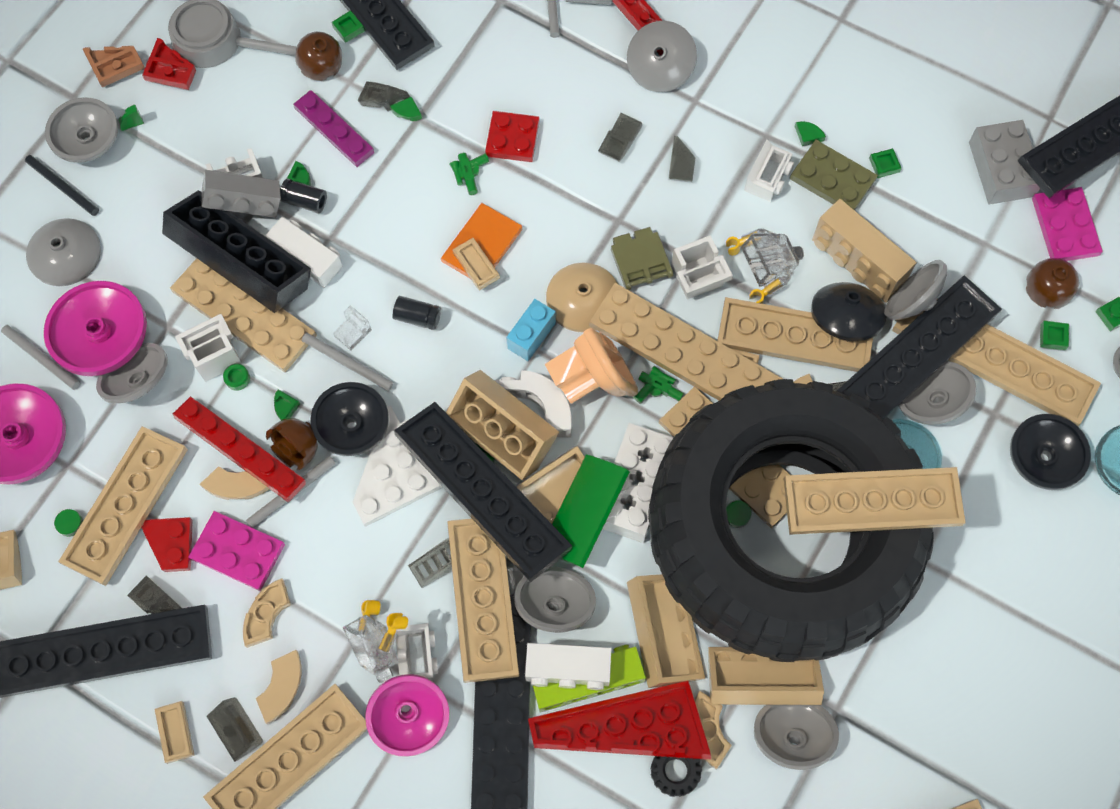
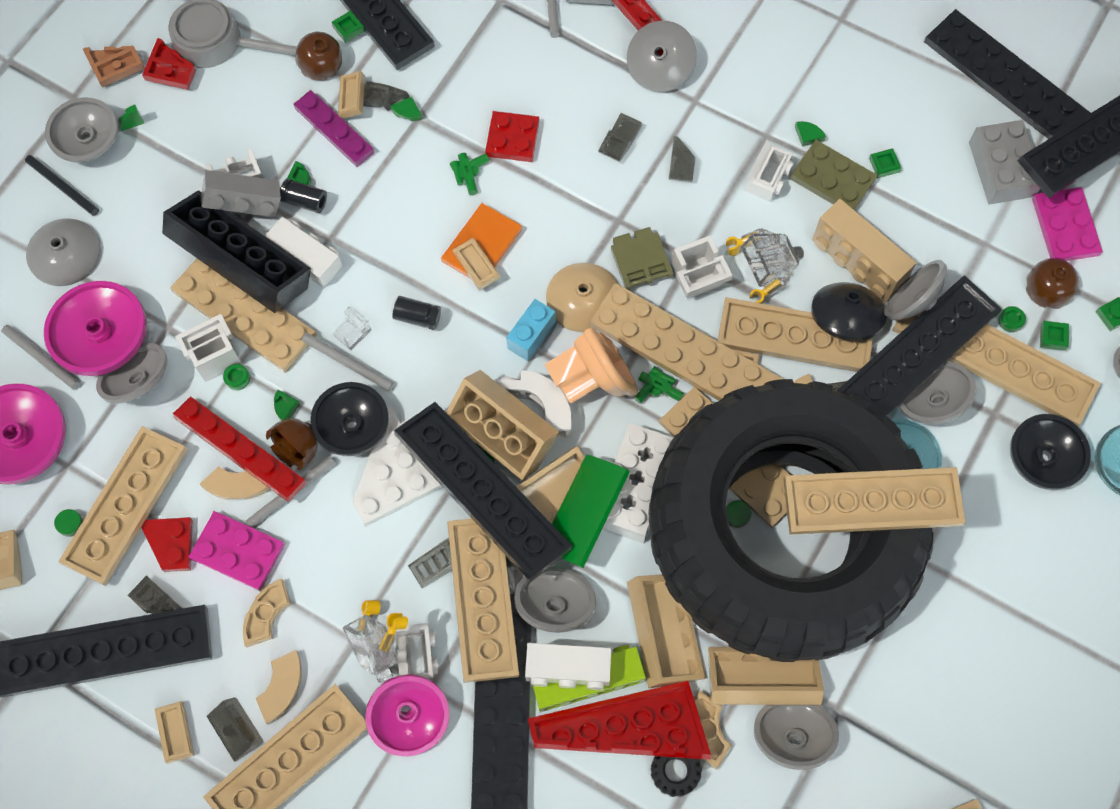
(351, 94): none -> tan tile
(1004, 75): none -> black plate
(1012, 319): none -> green tile

